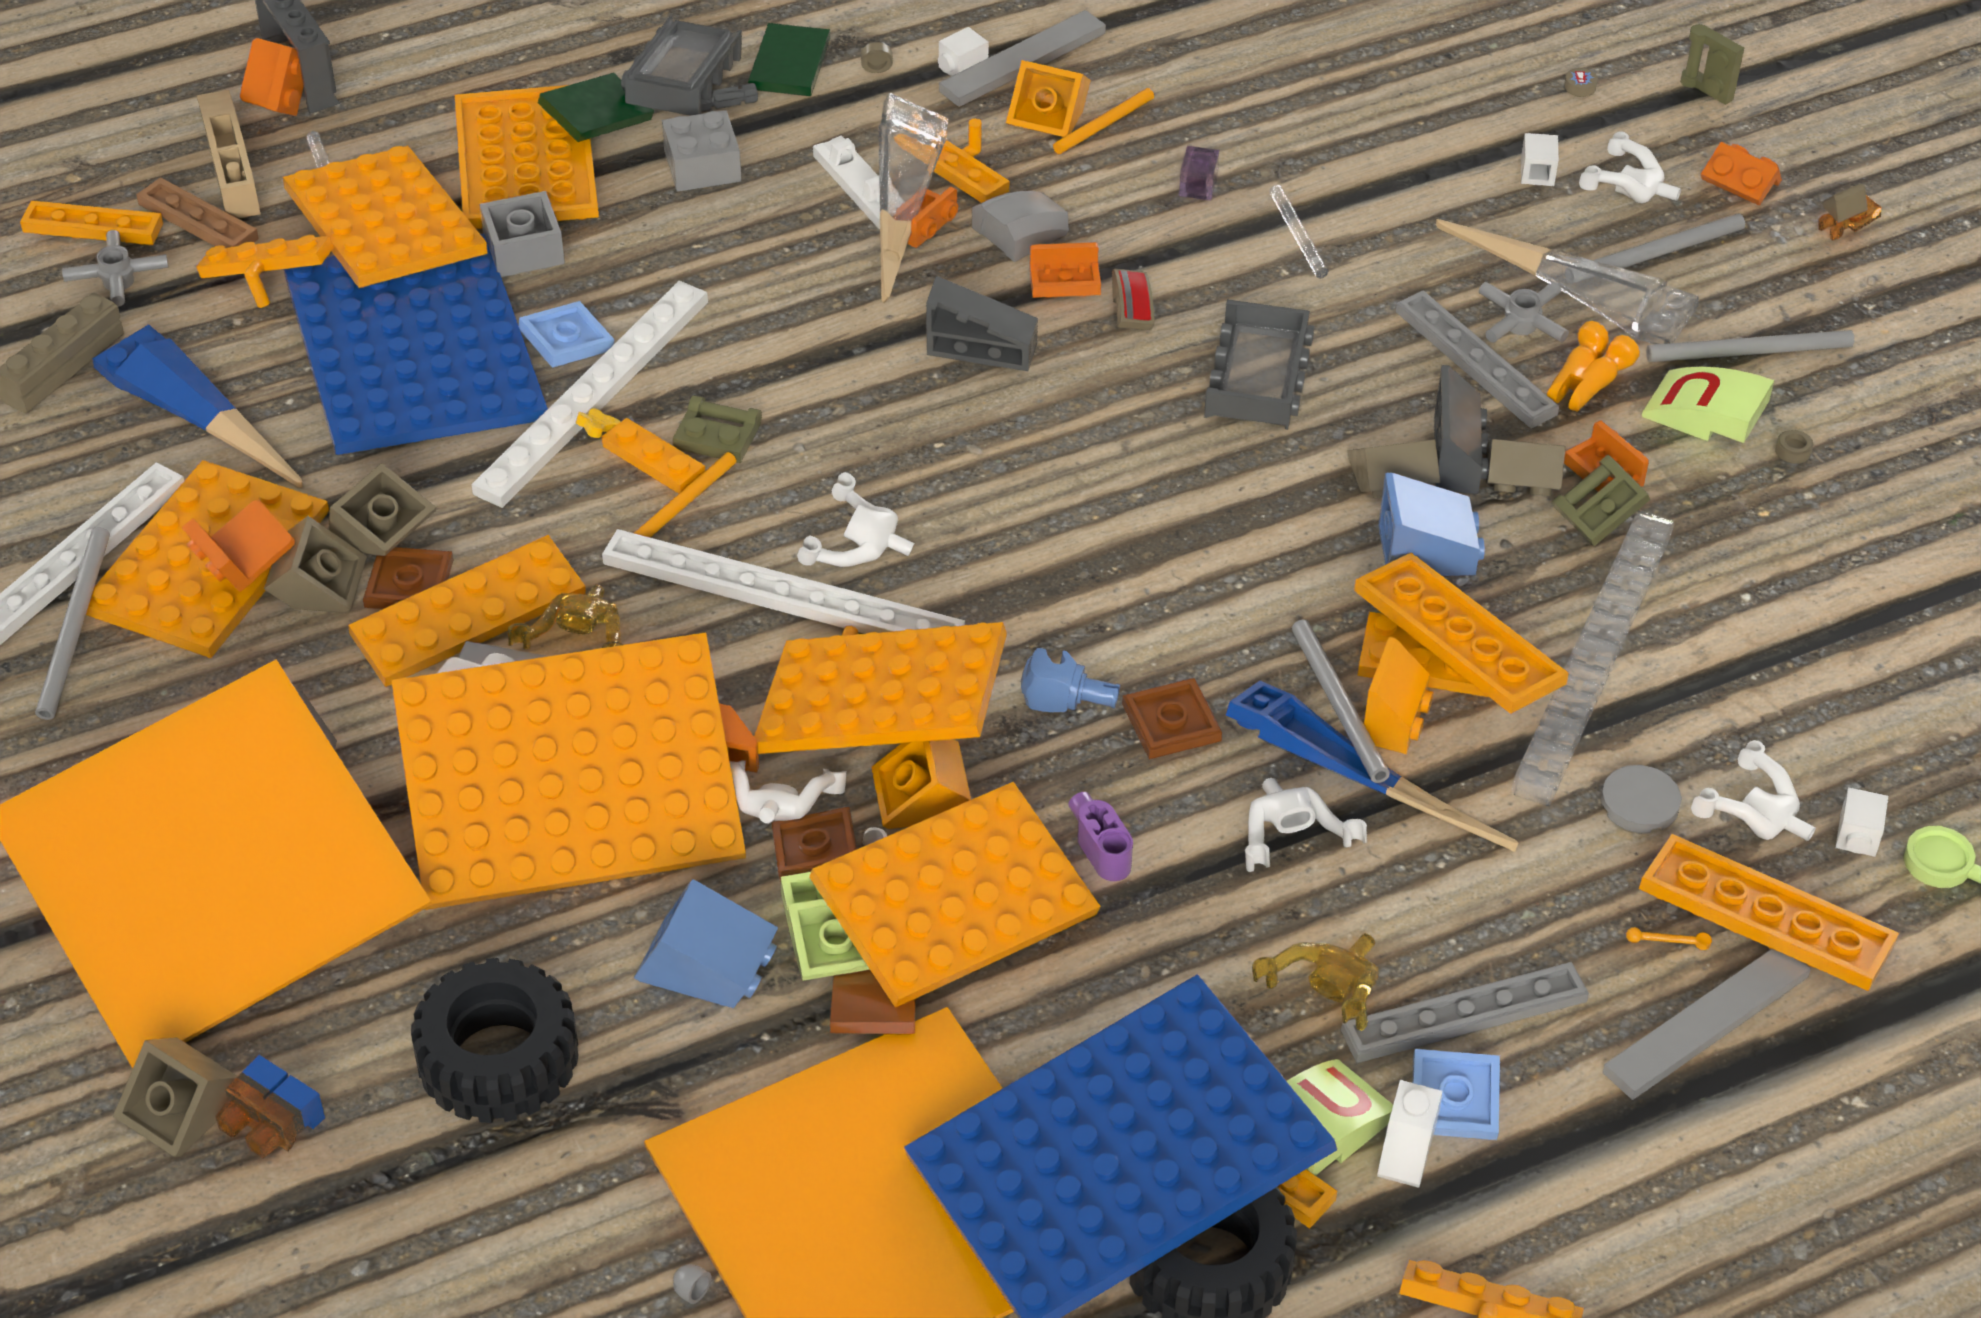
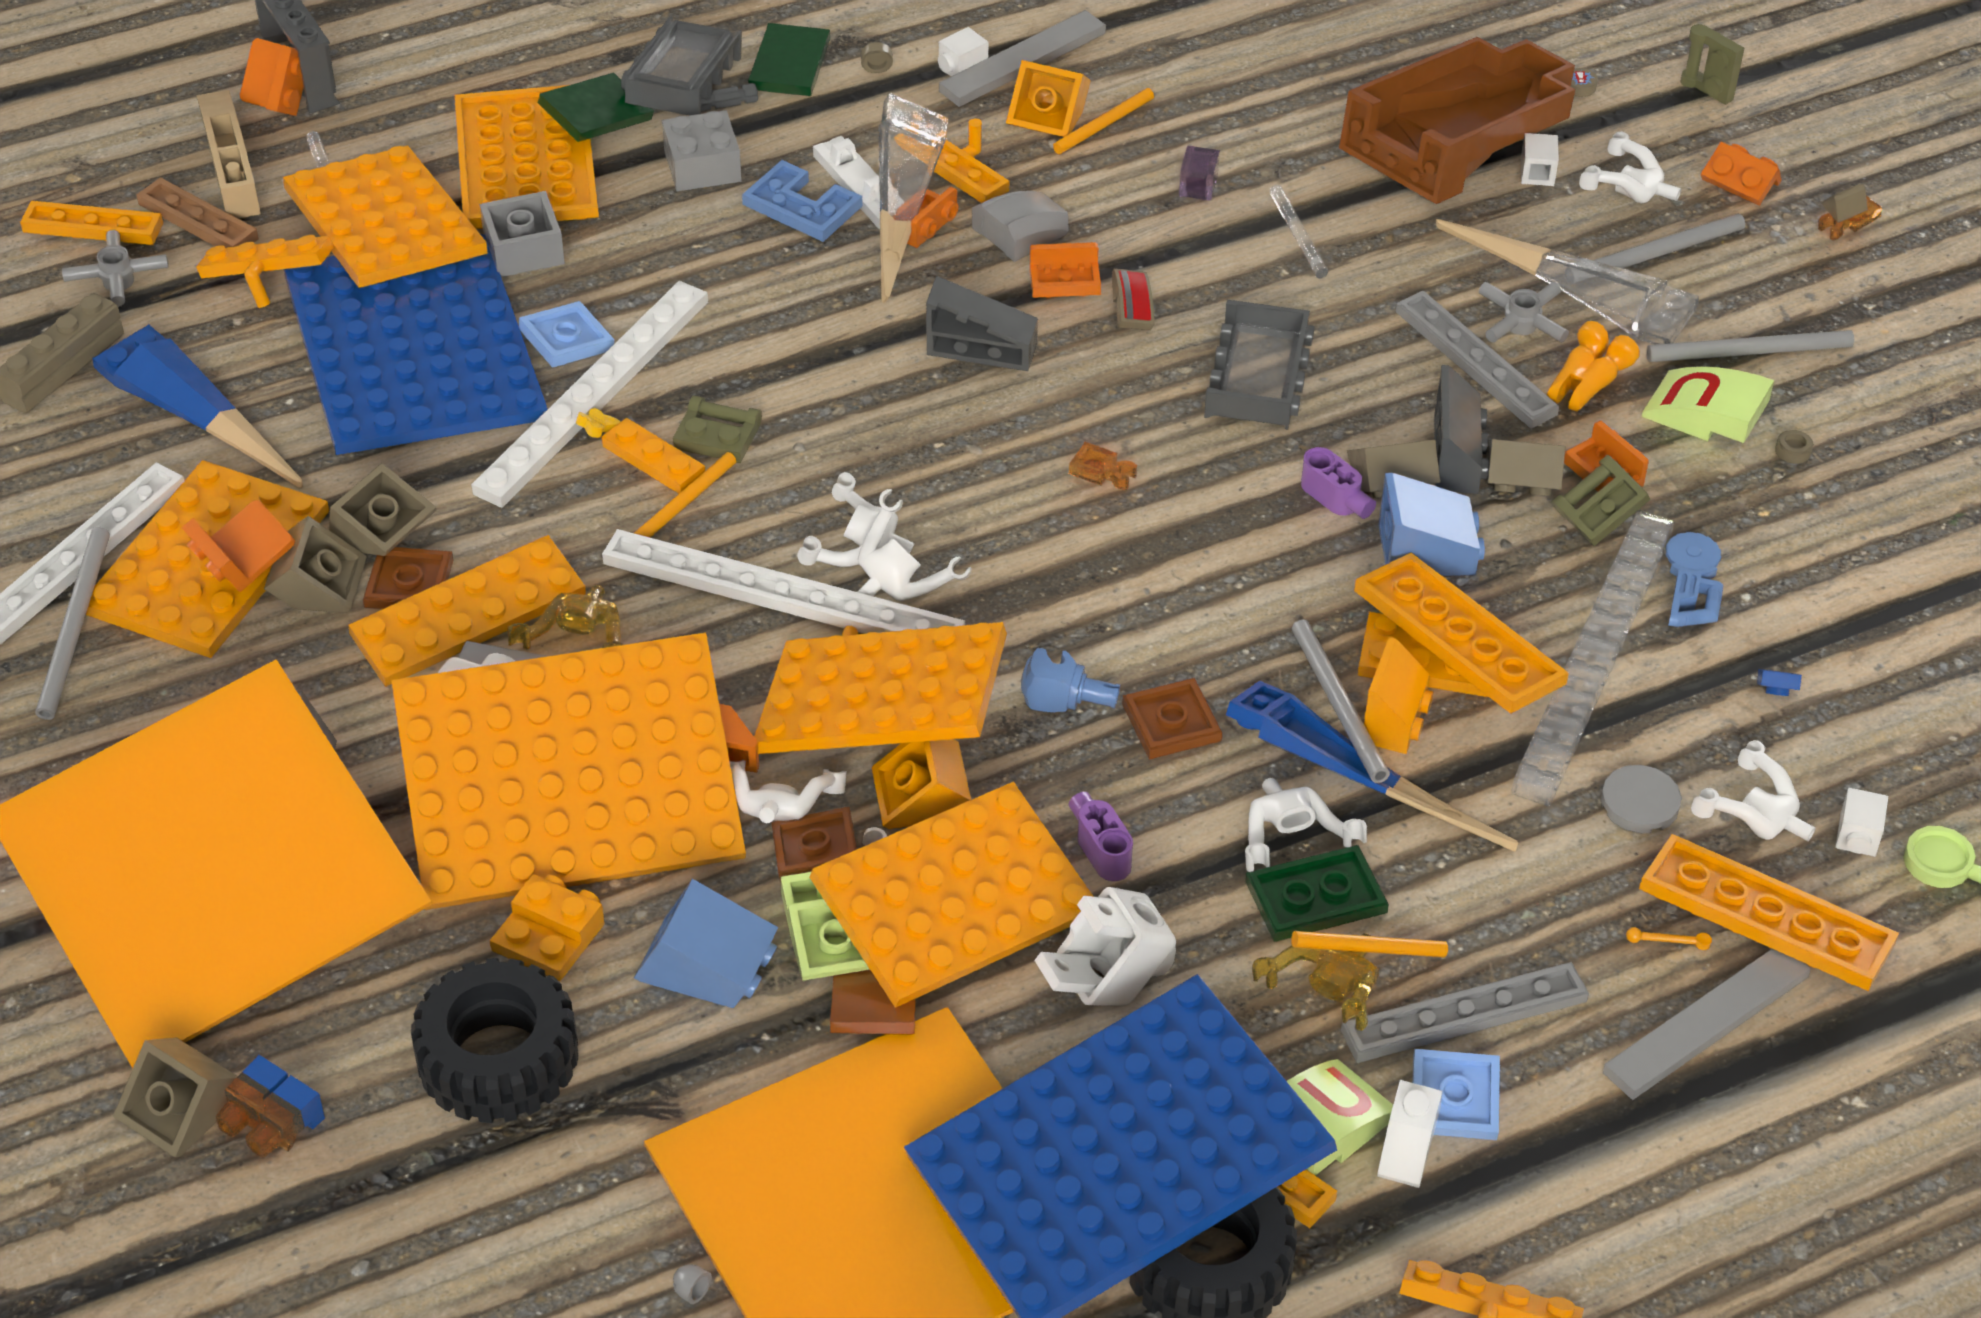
(549, 925): none -> light orange plate
(778, 198): none -> medium blue plate
(893, 566): none -> white piece
(1100, 464): none -> clear orange plate
(1121, 939): none -> white piece
(1316, 892): none -> dark green tile
(1335, 483): none -> medium lavender piece
(1369, 944): none -> light orange bar
(1453, 111): none -> dark orange panel
(1694, 564): none -> medium blue piece
(1778, 682): none -> blue plate

